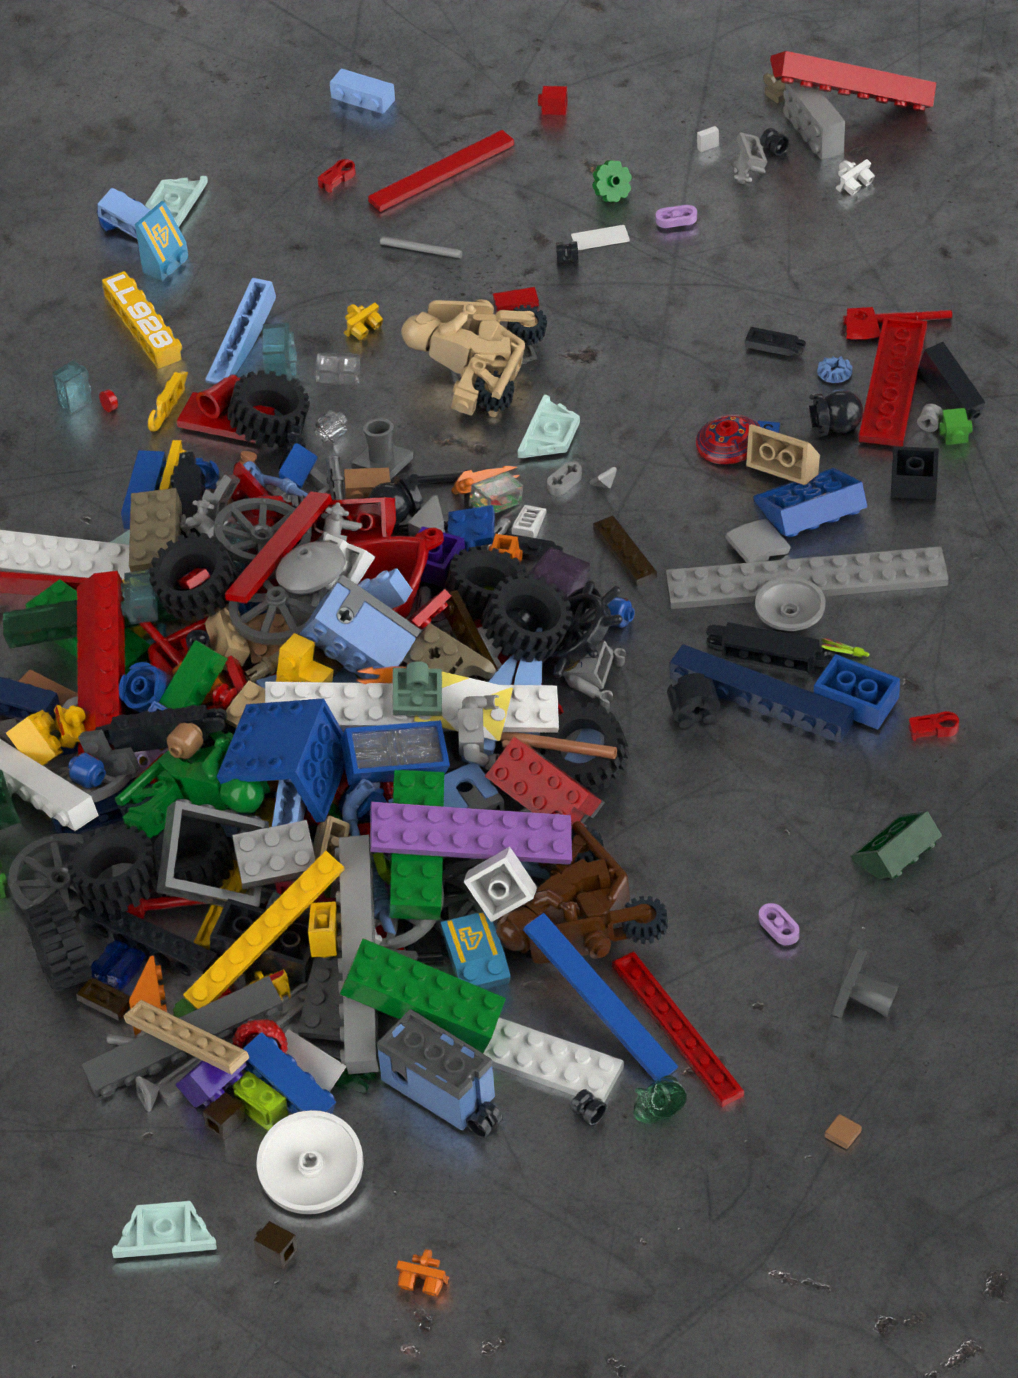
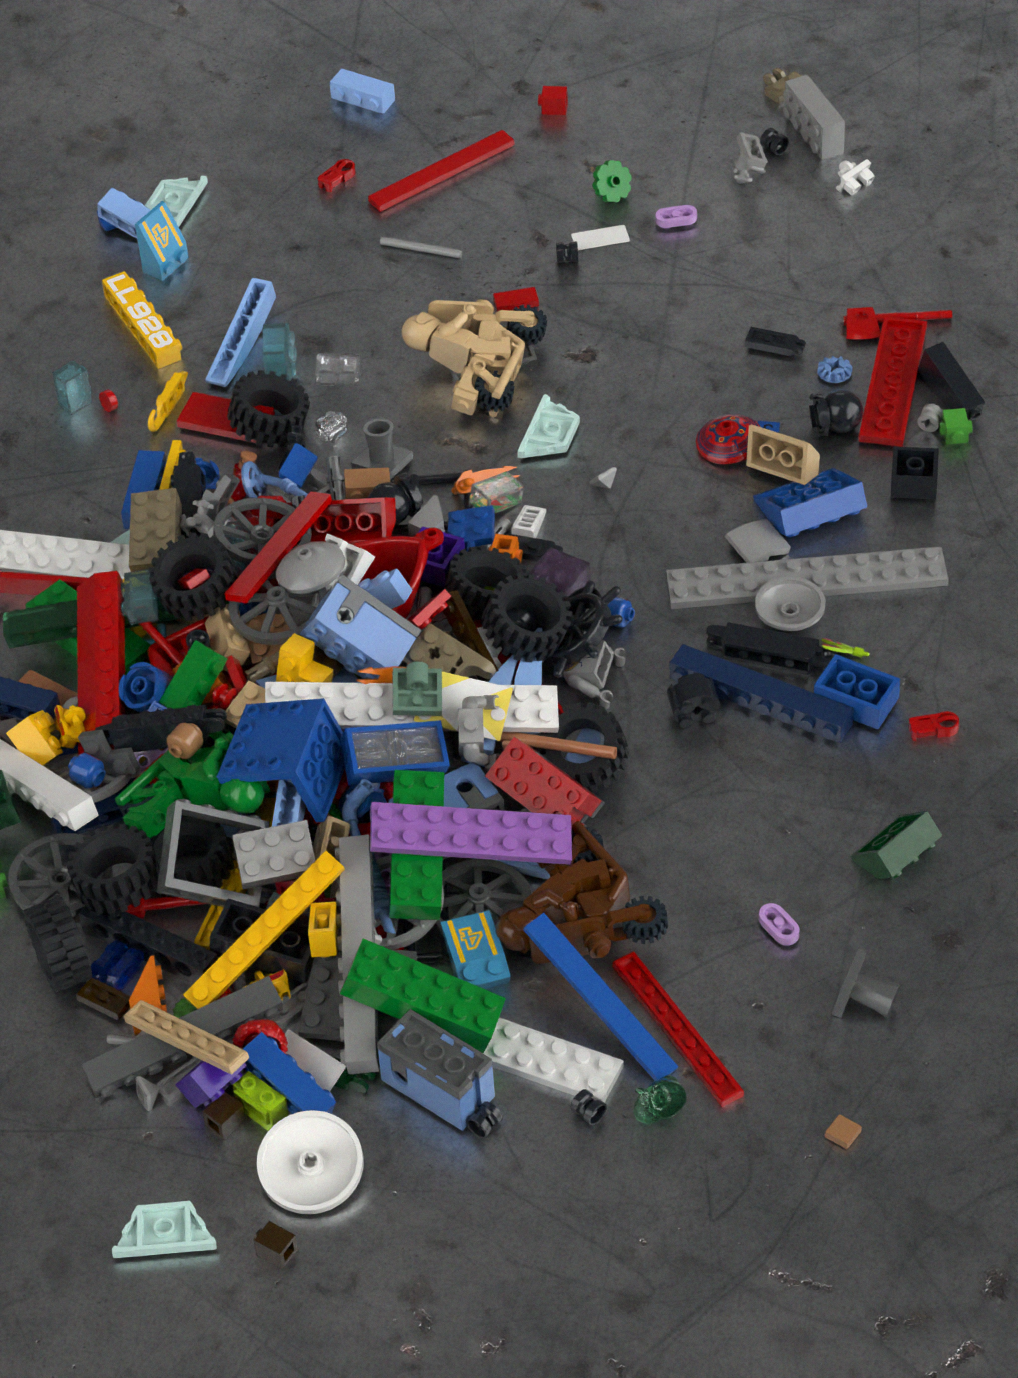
(217, 397): red plant -> none
(248, 482): red slope -> none
(335, 523): light grey piece -> none
(359, 317): yellow hips -> none
(383, 866): lime tile -> none
(433, 1277): orange hips -> none
(500, 884): white brick -> none
(562, 477): light grey beam -> none
(625, 550): dark brown plate -> none
(707, 139): white tile -> none
(853, 79): slope -> none

